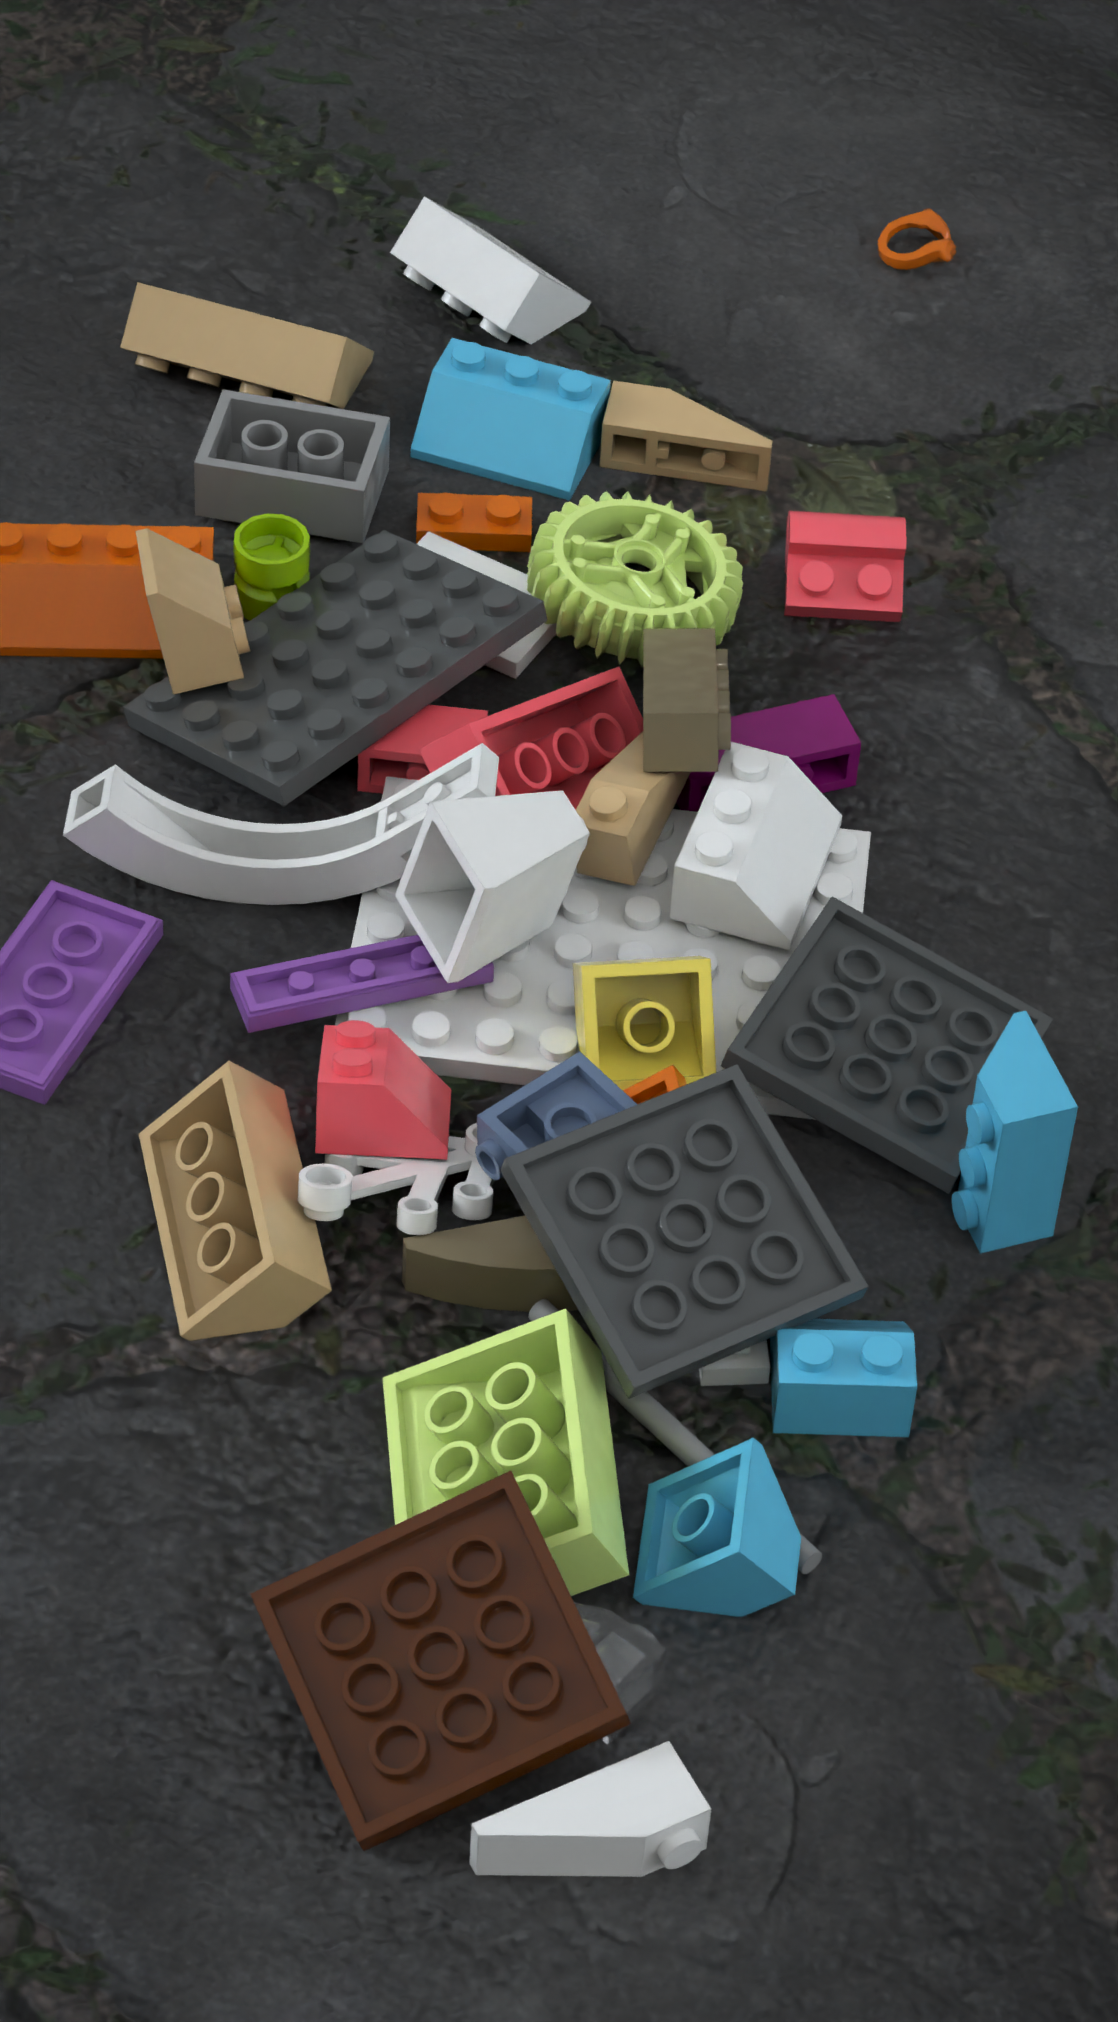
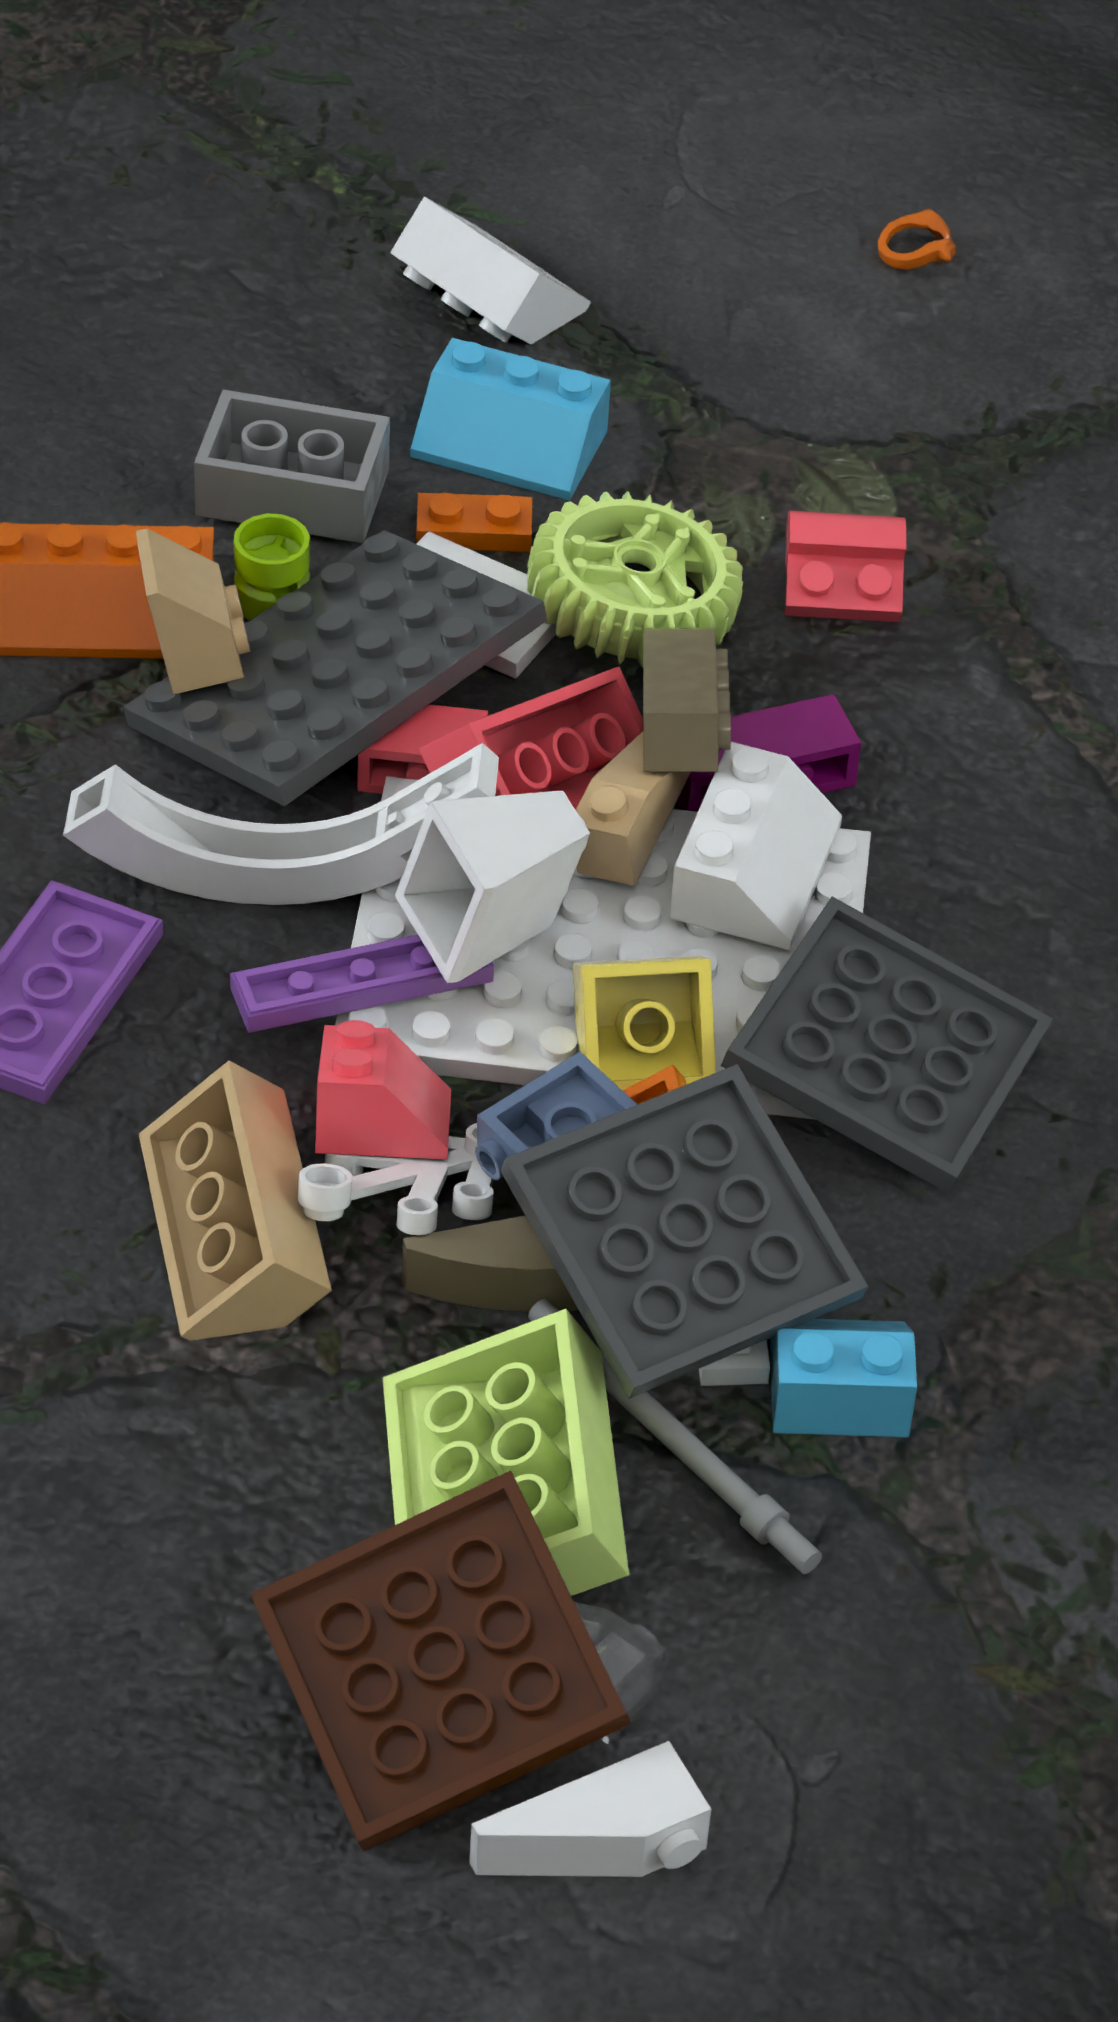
(242, 347): tan slope -> none
(678, 438): tan slope -> none
(718, 1537): medium azure slope -> none
(1015, 1143): medium azure slope -> none

